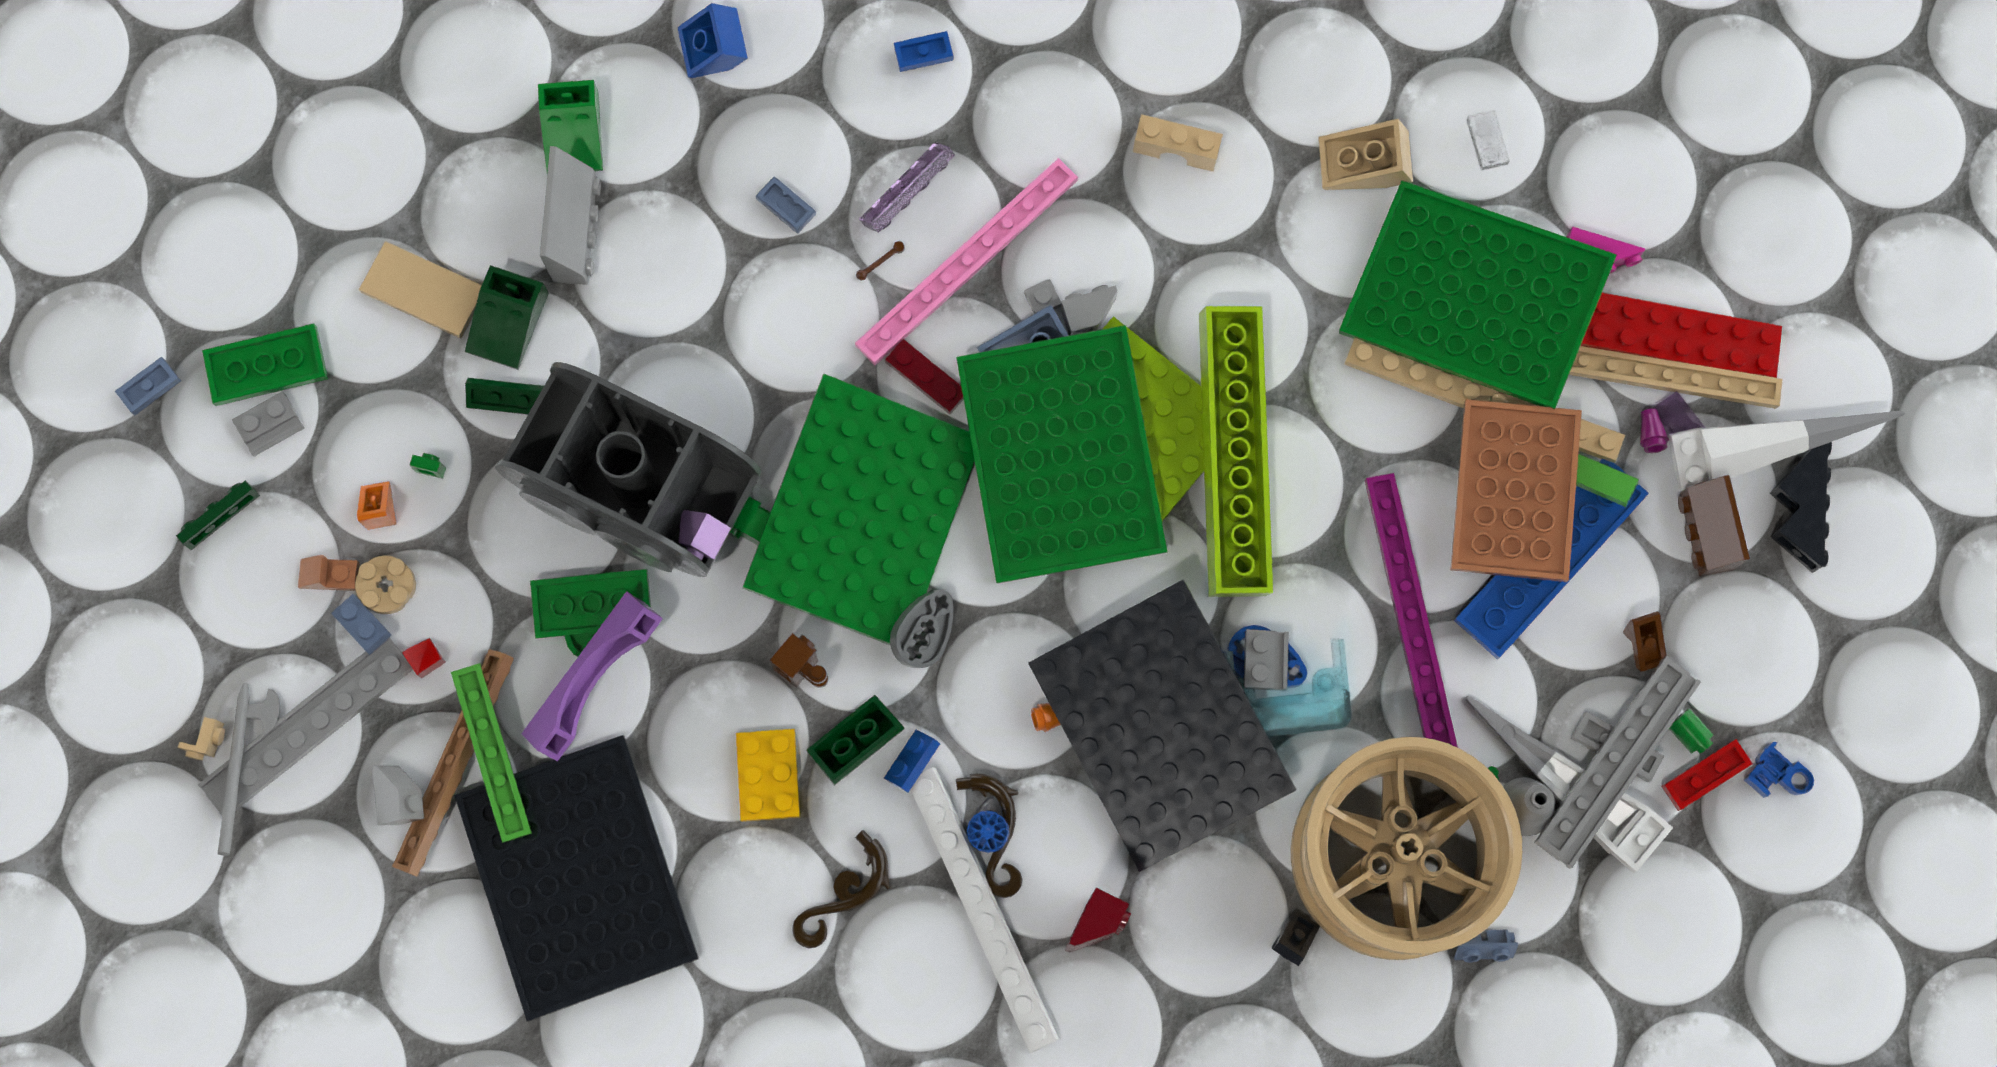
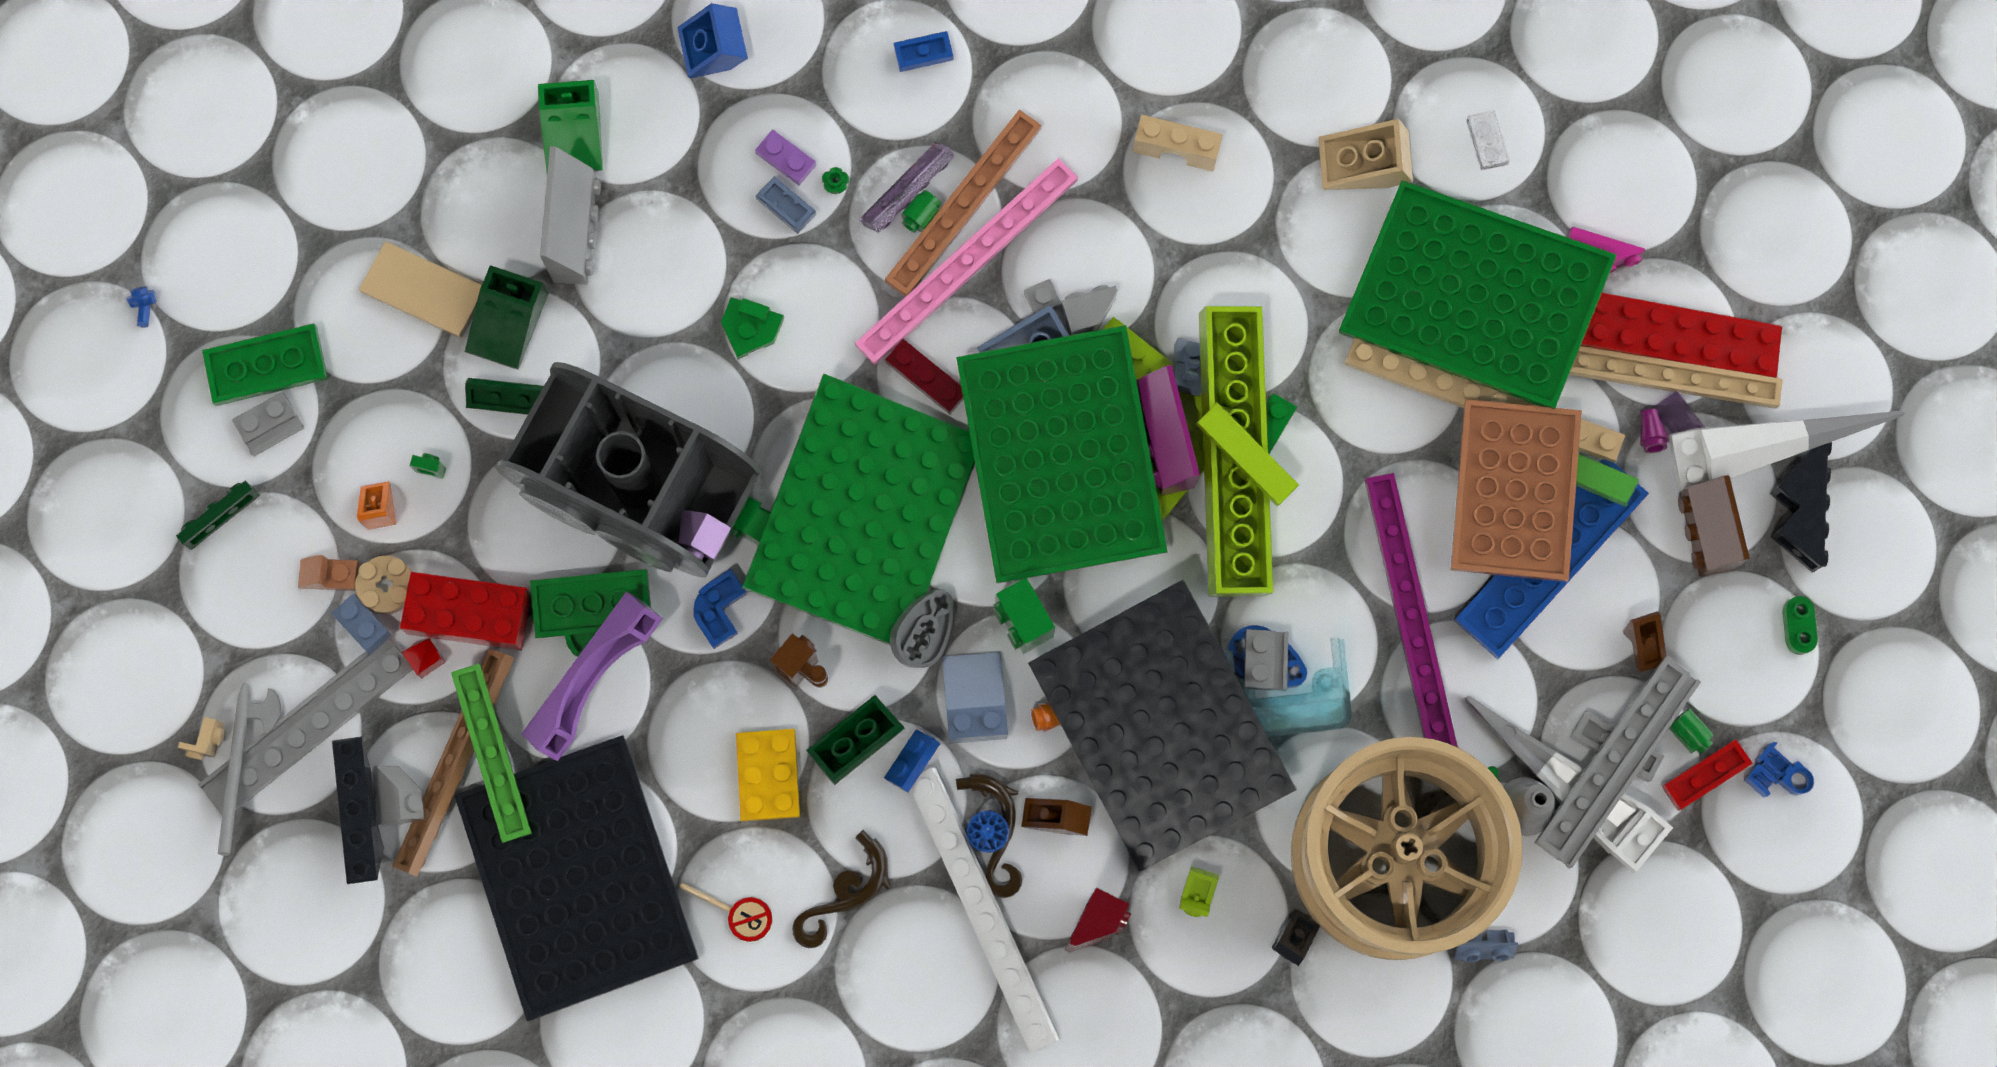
(142, 298): none -> blue plate
(147, 386): sand blue plate -> none
(357, 811): none -> black slope
(465, 611): none -> red brick
(710, 605): none -> blue plate
(747, 919): none -> piece
(750, 326): none -> green plate
(785, 157): none -> medium lavender plate
(832, 187): none -> green plate
(897, 248): reddish brown hinge -> none
(920, 211): none -> green brick
(963, 203): none -> nougat plate
(974, 697): none -> sand blue slope
(1024, 616): none -> green brick
(1056, 816): none -> reddish brown slope
(1167, 432): none -> magenta slope
(1187, 366): none -> sand blue plate
(1198, 892): none -> lime bracket
(1247, 454): none -> lime tile
(1278, 416): none -> green plate
(1799, 624): none -> green plate

